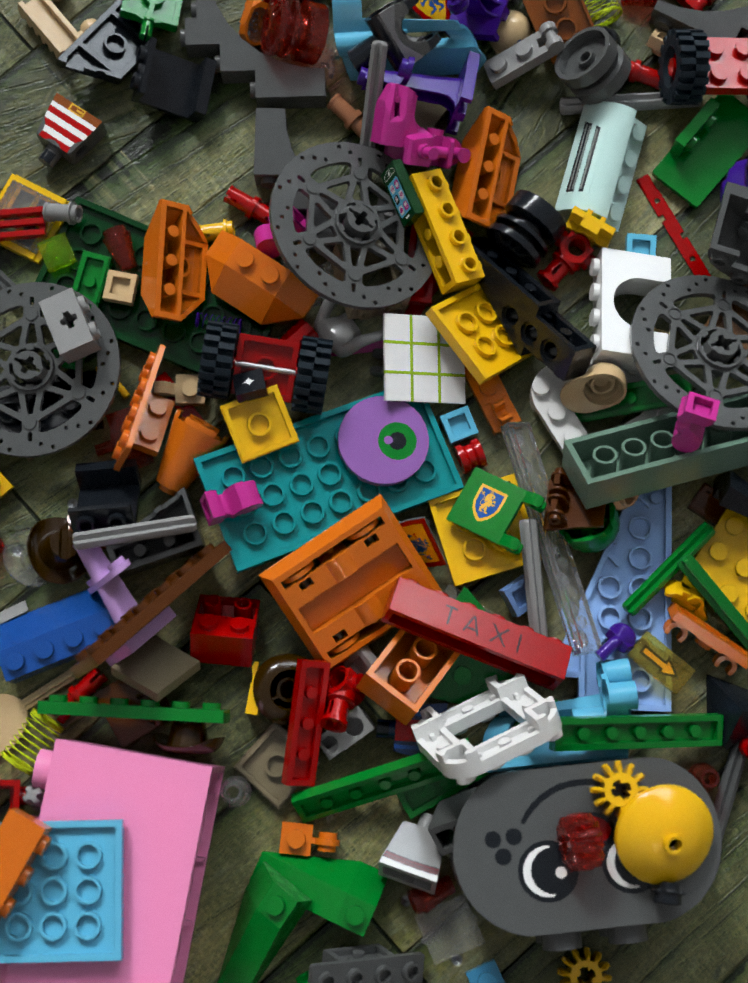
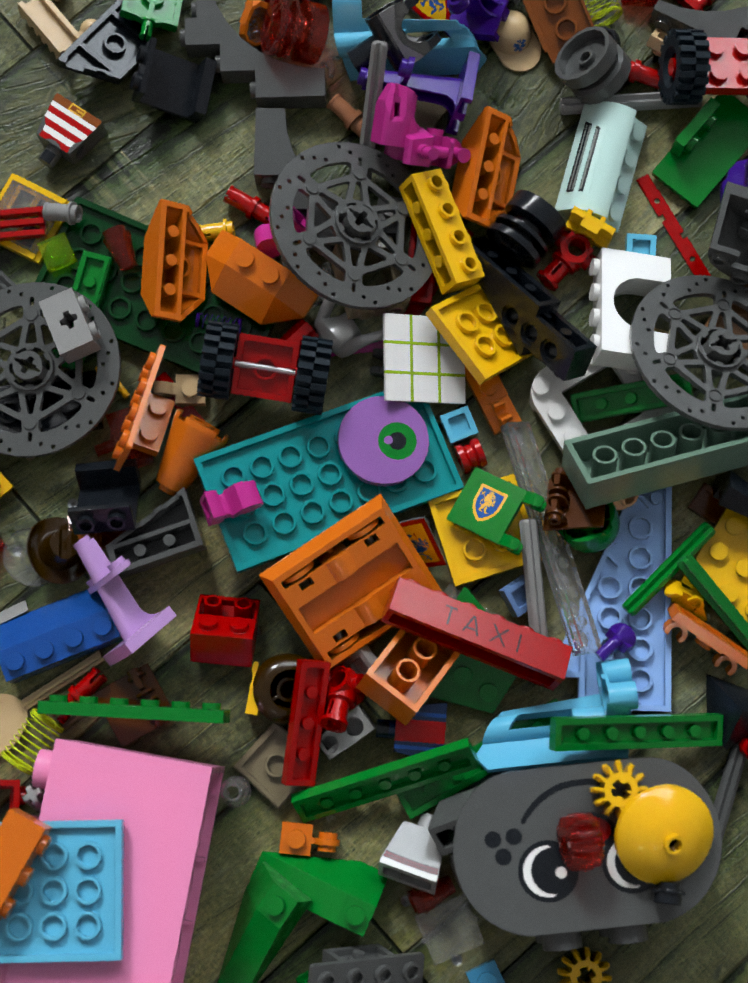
(120, 287): tan plate -> none
(134, 532): light grey axle -> none
(148, 608): reddish brown plate -> none
(156, 668): dark tan tile -> none
(187, 738): dark brown hat -> none
(250, 385): black tile -> none
(259, 425): yellow plate -> none
(402, 193): dark green tile -> none
(462, 760): white plate -> none
(524, 55): light grey plate -> none
(597, 389): tan cap -> none
(661, 662): clear yellow tile -> none
(692, 417): dark pink leg -> none
(700, 769): clear red cone -> none

